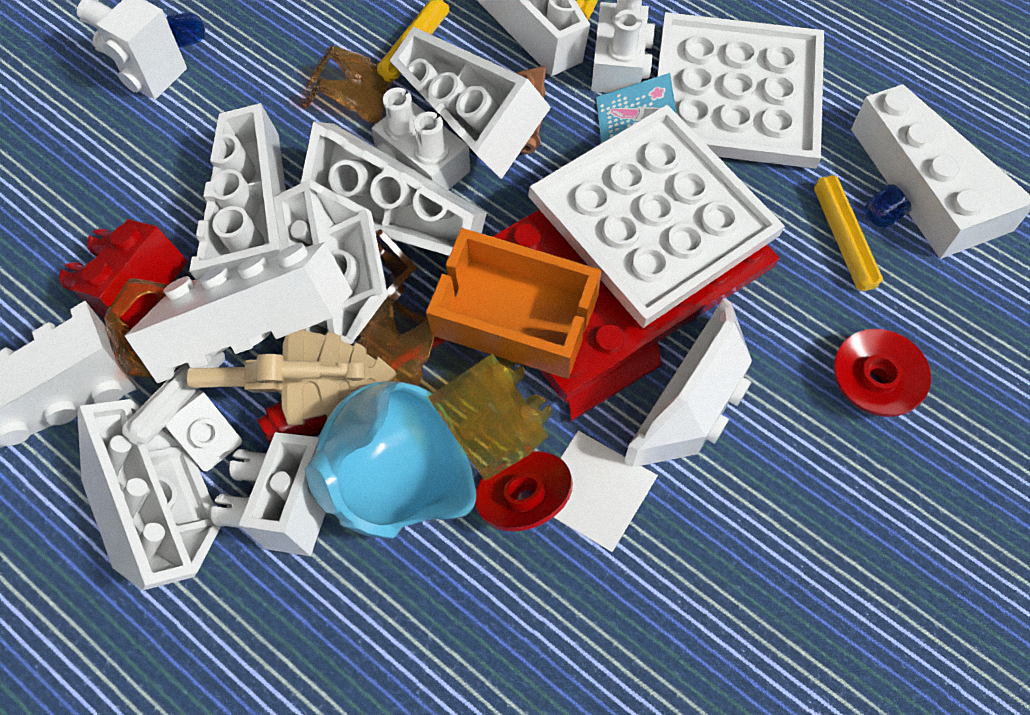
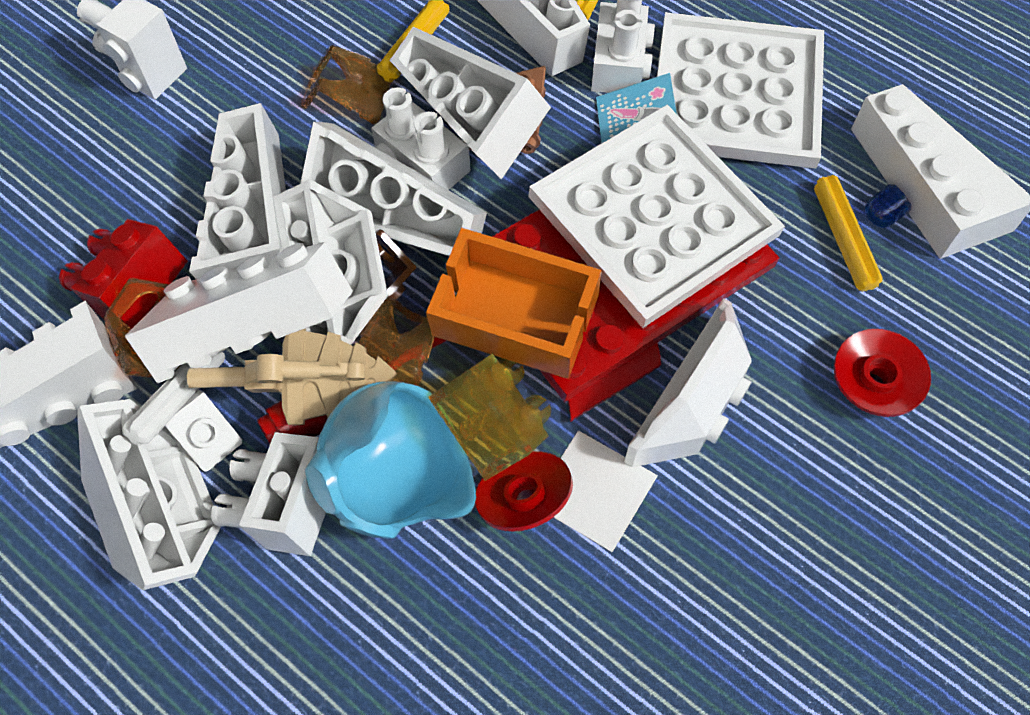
(186, 28): clear blue piece -> none

